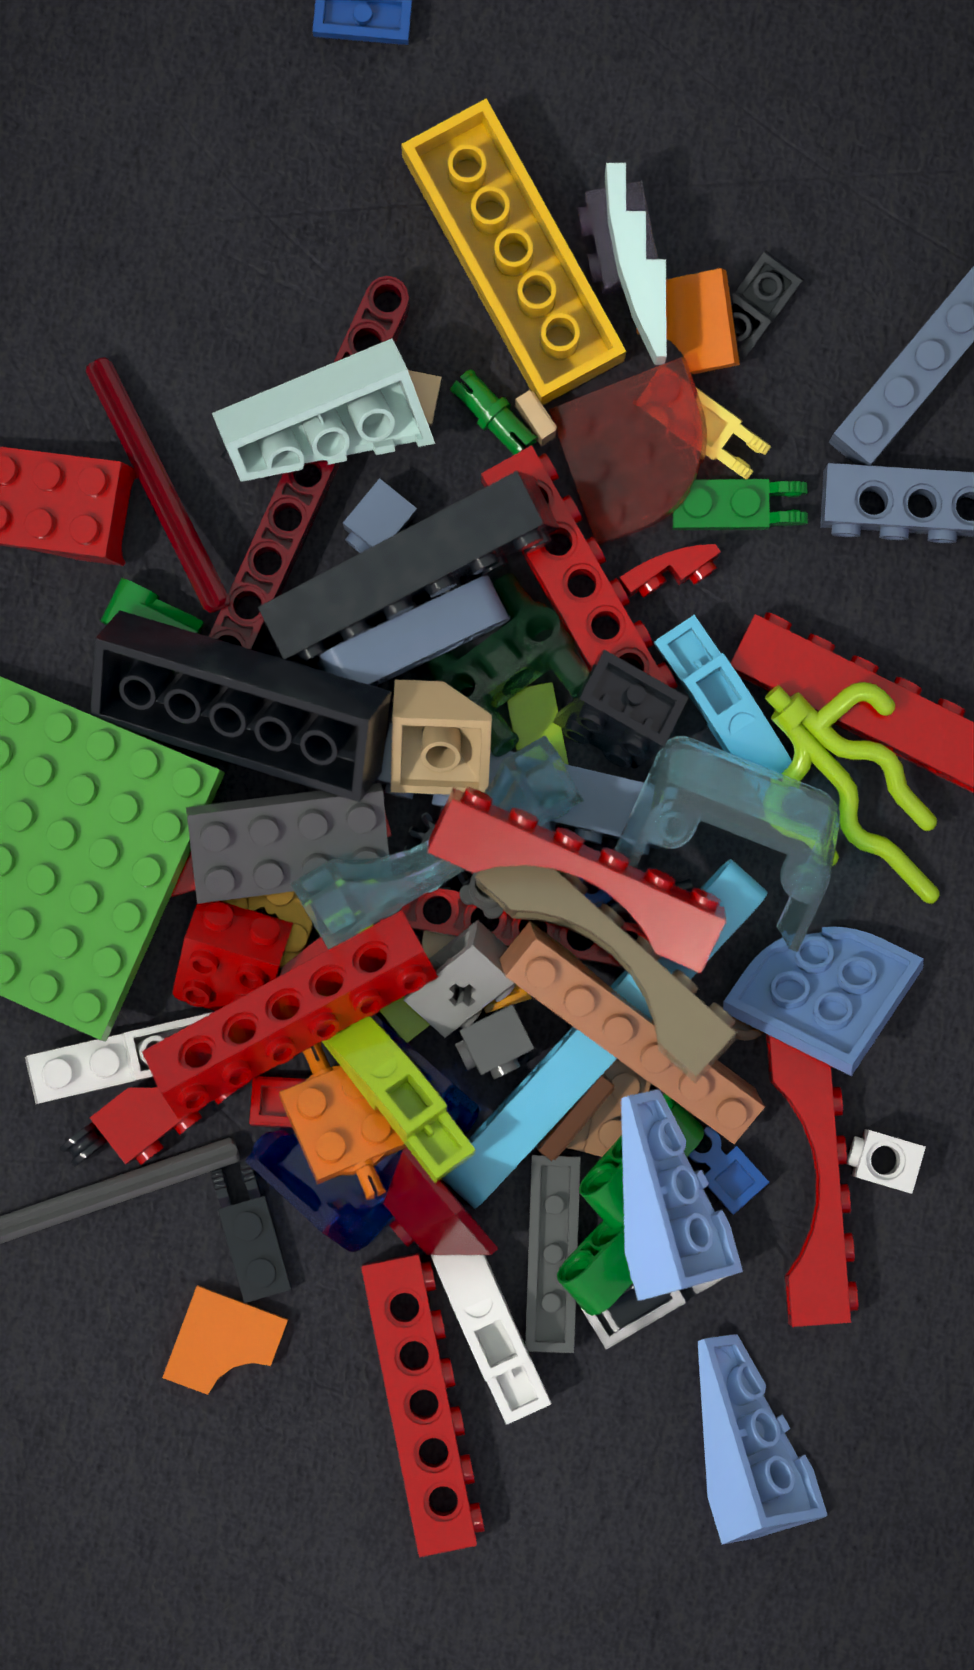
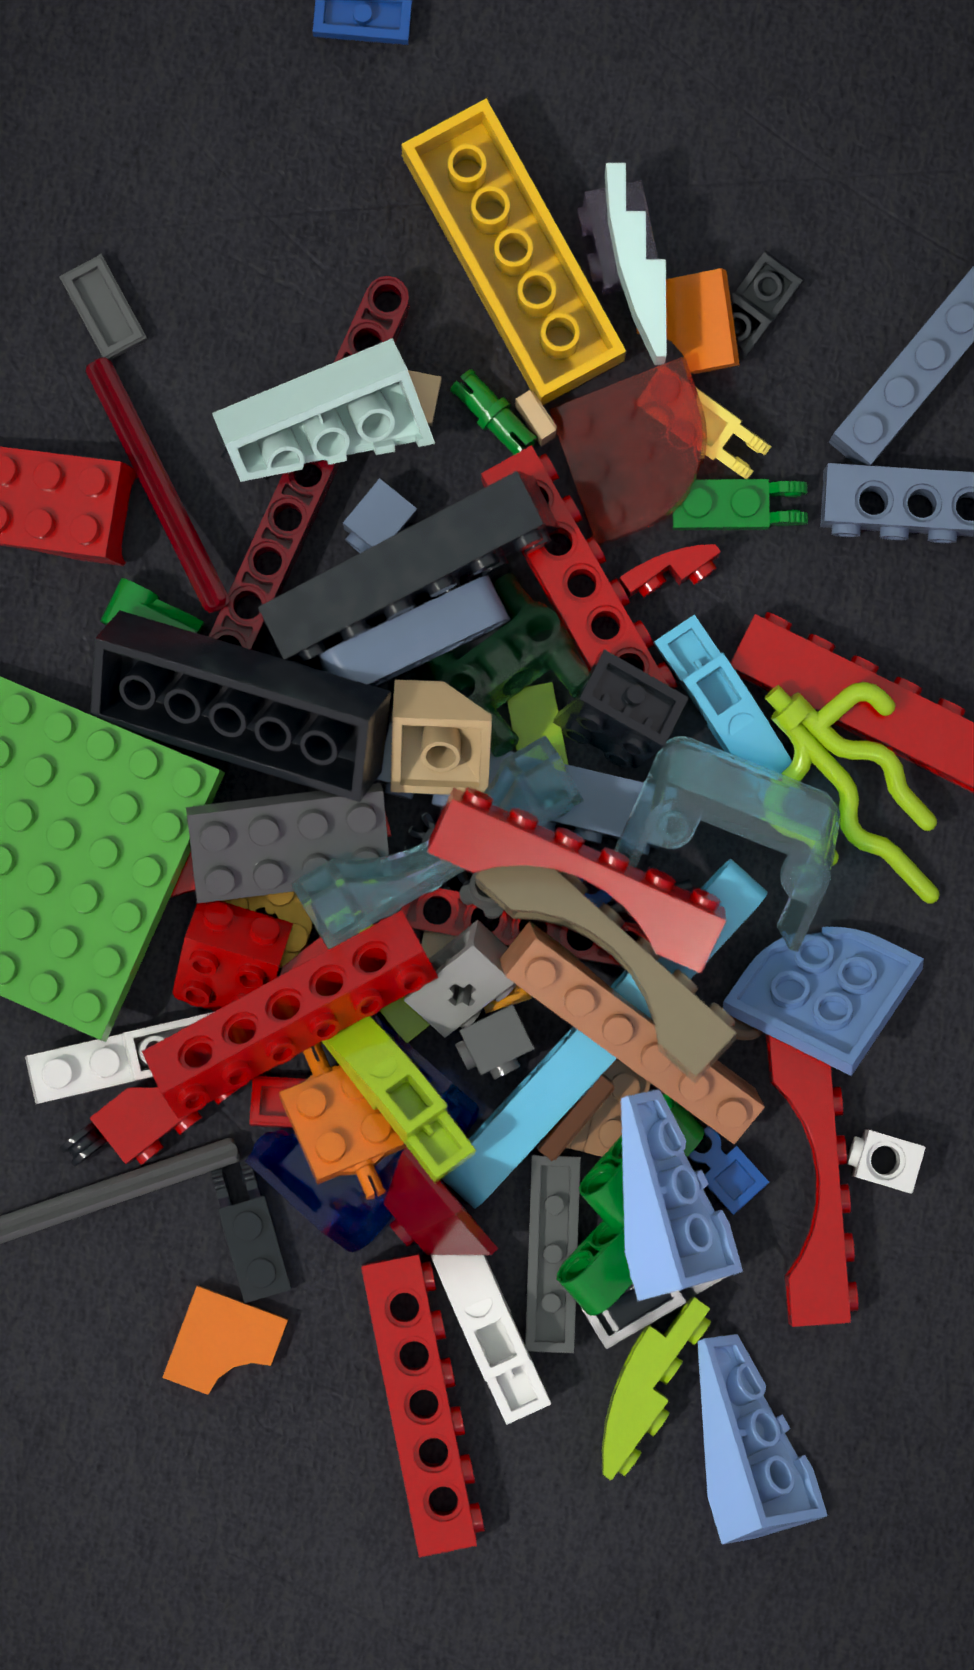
(103, 308): none -> dark grey tile
(635, 1402): none -> lime slope

